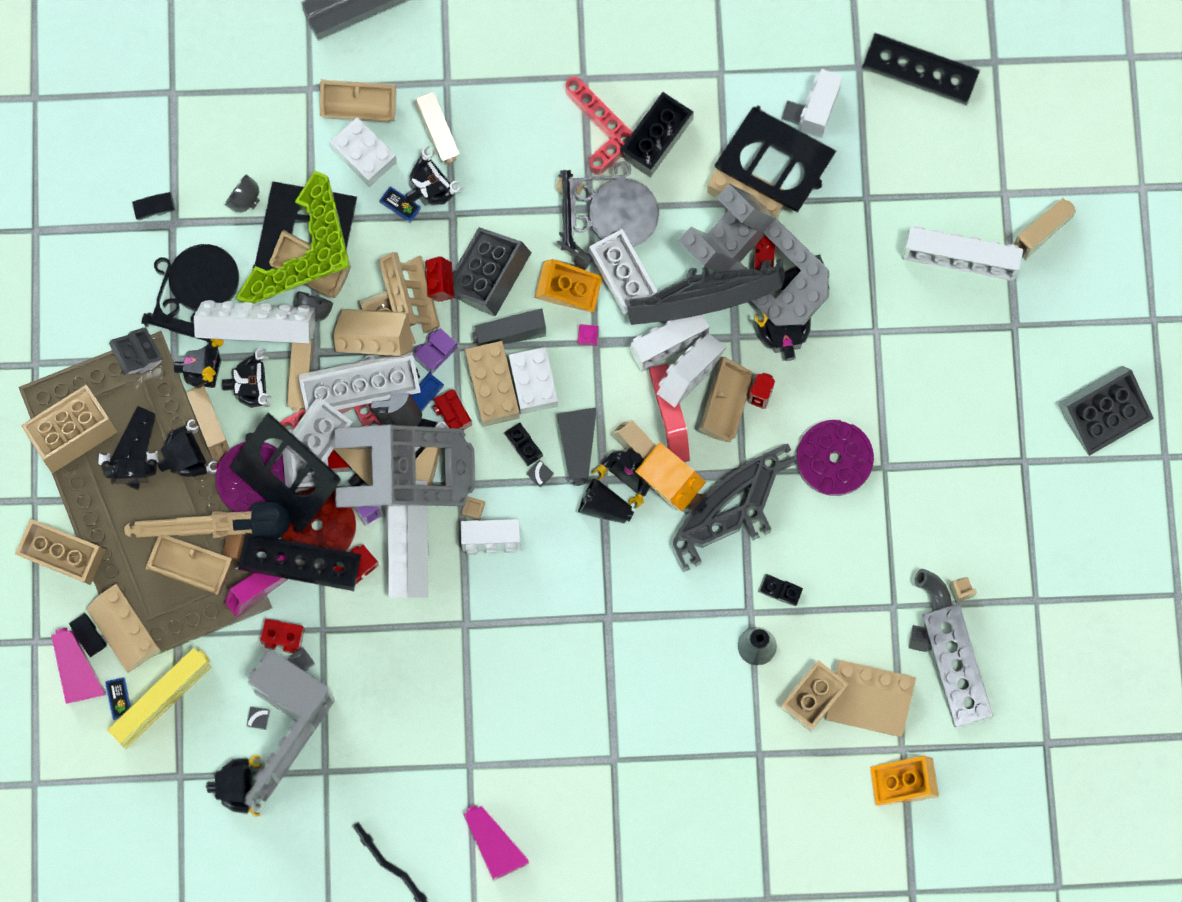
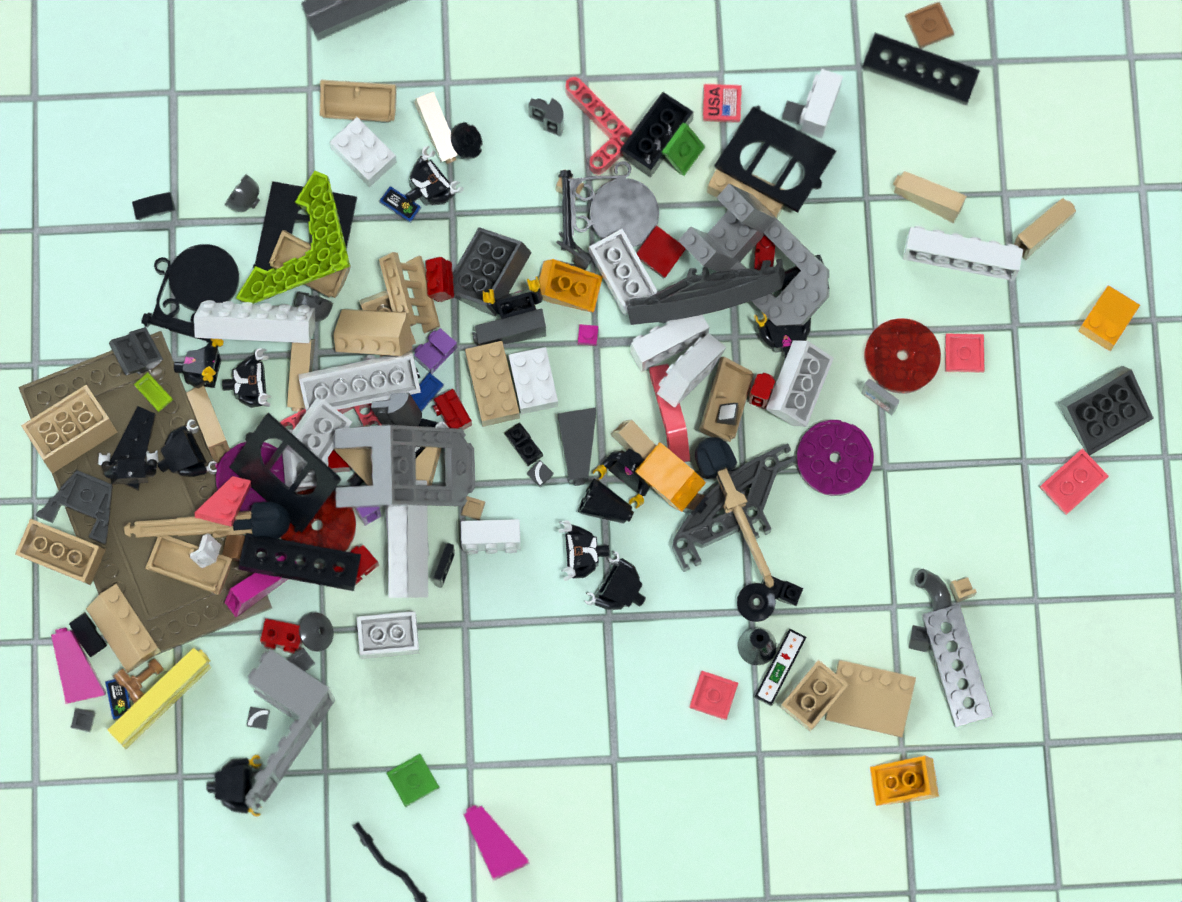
(83, 720): none -> dark grey plate
(86, 496): none -> dark grey wing
(133, 684): none -> medium nougat bar
(153, 392): none -> lime tile
(207, 551): none -> white bracket
(225, 503): none -> coral wing
(310, 633): none -> dark grey dish
(388, 635): none -> white brick
(412, 780): none -> bright green tile
(444, 565): none -> black tile
(466, 140): none -> black tile
(516, 302): none -> black torso
(550, 114): none -> dark grey brick
(581, 551): none -> torso
(619, 587): none -> black torso
(660, 251): none -> red tile
(683, 149): none -> bright green tile
(713, 695): none -> coral tile
(715, 460): none -> piece
(722, 103): none -> coral tile
(728, 413): none -> slope
(748, 609): none -> black dish
(780, 667): none -> tile
(799, 383): none -> white brick
(880, 396): none -> light grey tile
(898, 374): none -> clear red plate
(929, 25): none -> medium nougat tile
(930, 195): none -> tan slope
(964, 352): none -> coral tile
(1074, 481): none -> coral plate
(1109, 318): none -> light orange slope

